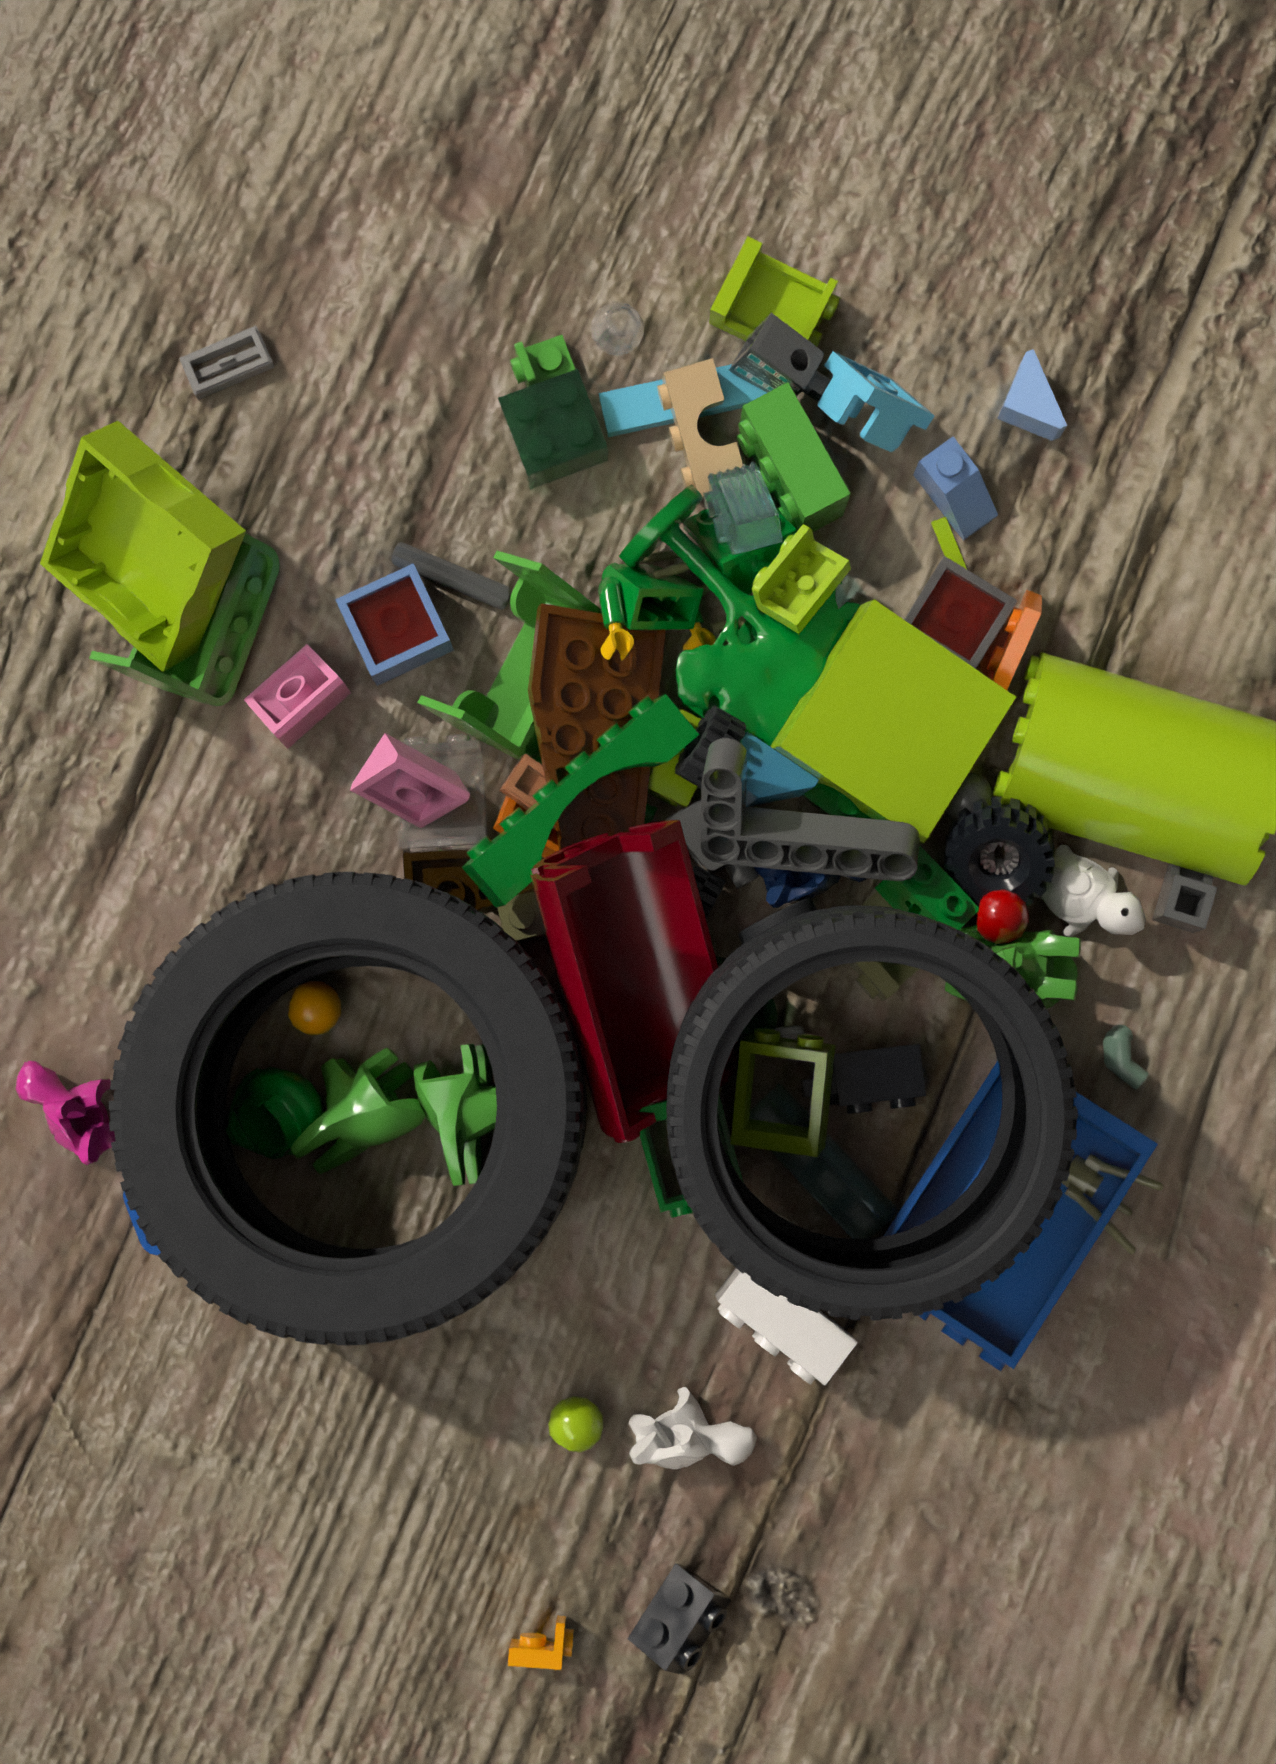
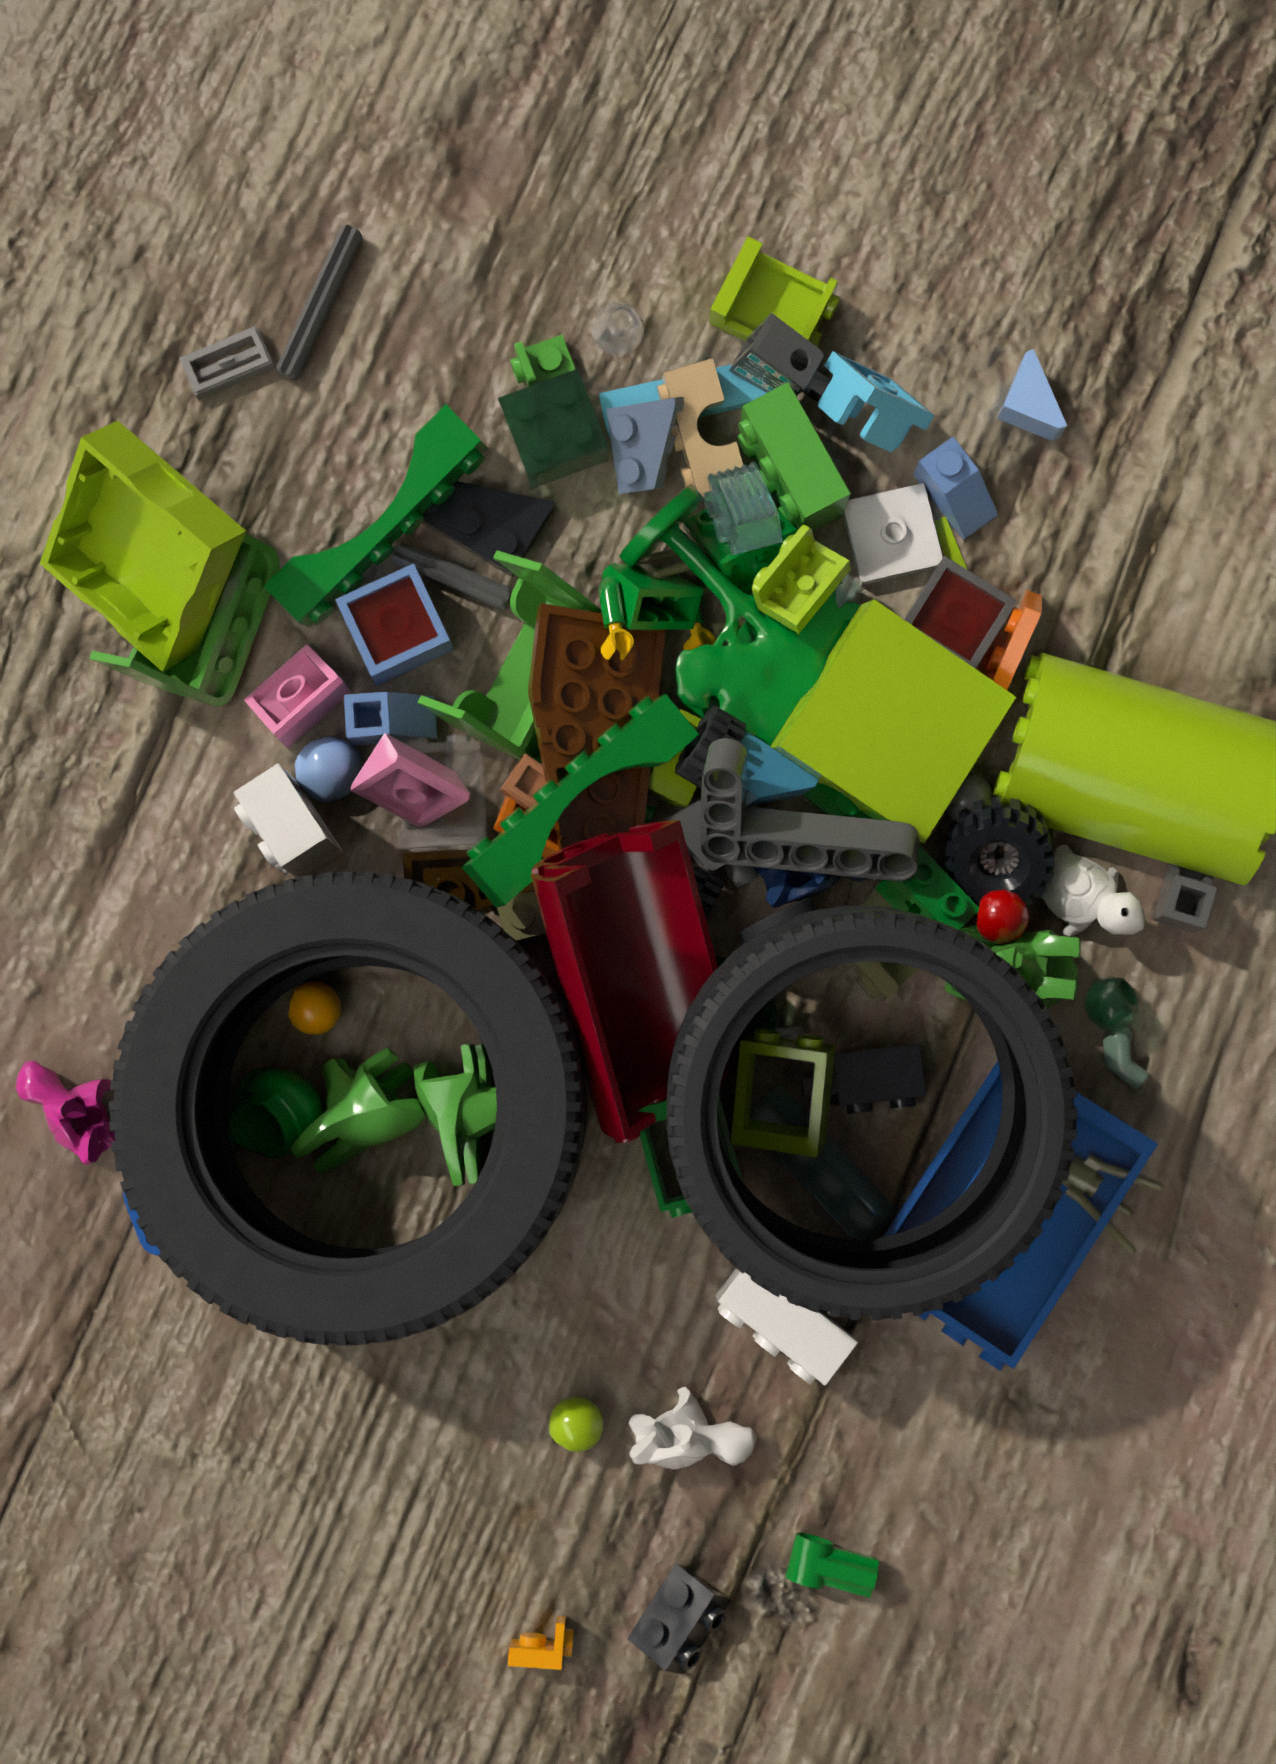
(287, 822): none -> white brick
(319, 302): none -> dark grey axle
(327, 768): none -> light blue hair
(387, 712): none -> medium blue slope
(440, 456): none -> green arch
(489, 521): none -> black wing
(642, 442): none -> sand blue wing
(819, 1563): none -> green piece
(892, 534): none -> white plate
(1111, 1003): none -> clear green piece

